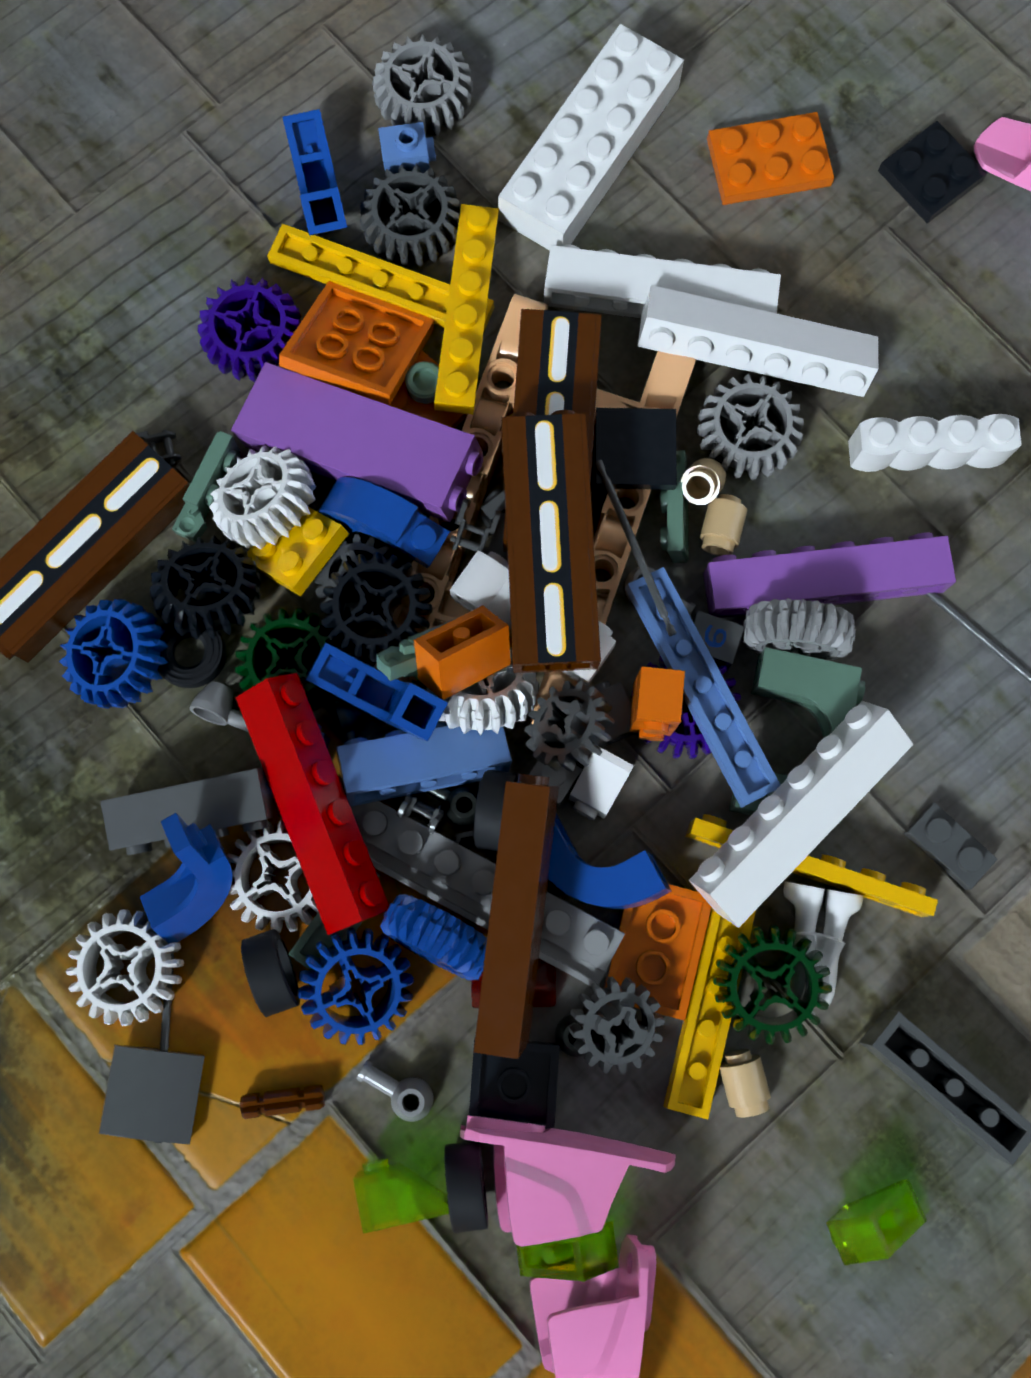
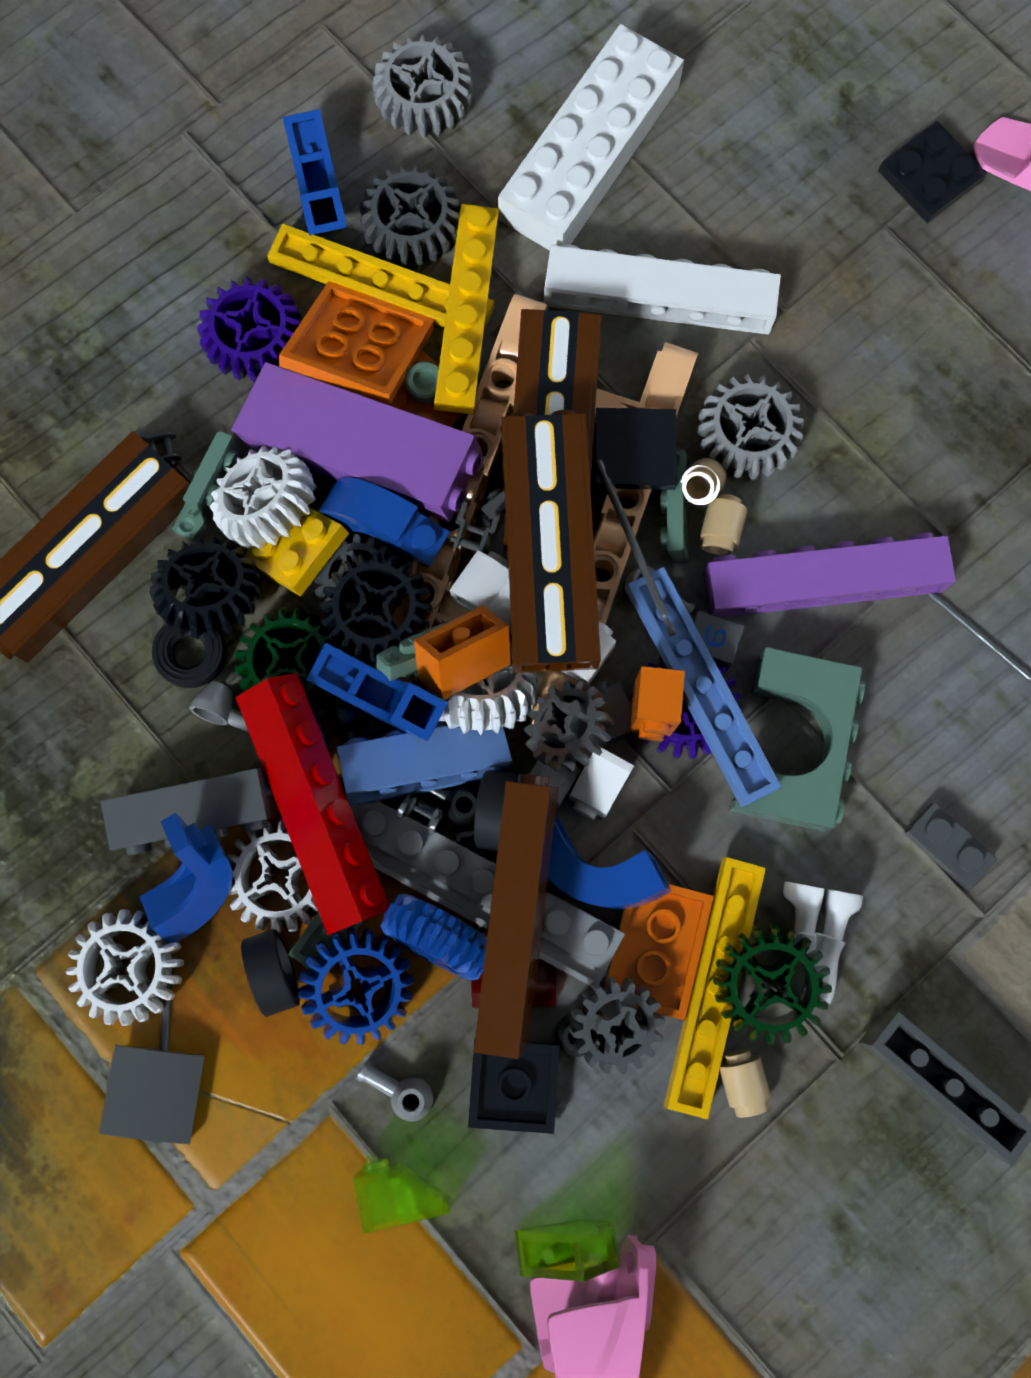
(113, 629): blue gear -> none
(282, 1101): reddish brown axle -> none
(406, 146): medium blue brick -> none
(465, 1187): black tyre -> none
(554, 1179): bright pink piece -> none
(758, 341): white brick -> none
(770, 158): orange plate -> none
(800, 628): light grey gear -> none
(801, 812): white brick -> none
(832, 872): yellow plate -> none
(876, 1223): clear neon green slope -> none
(935, 443): white brick -> none

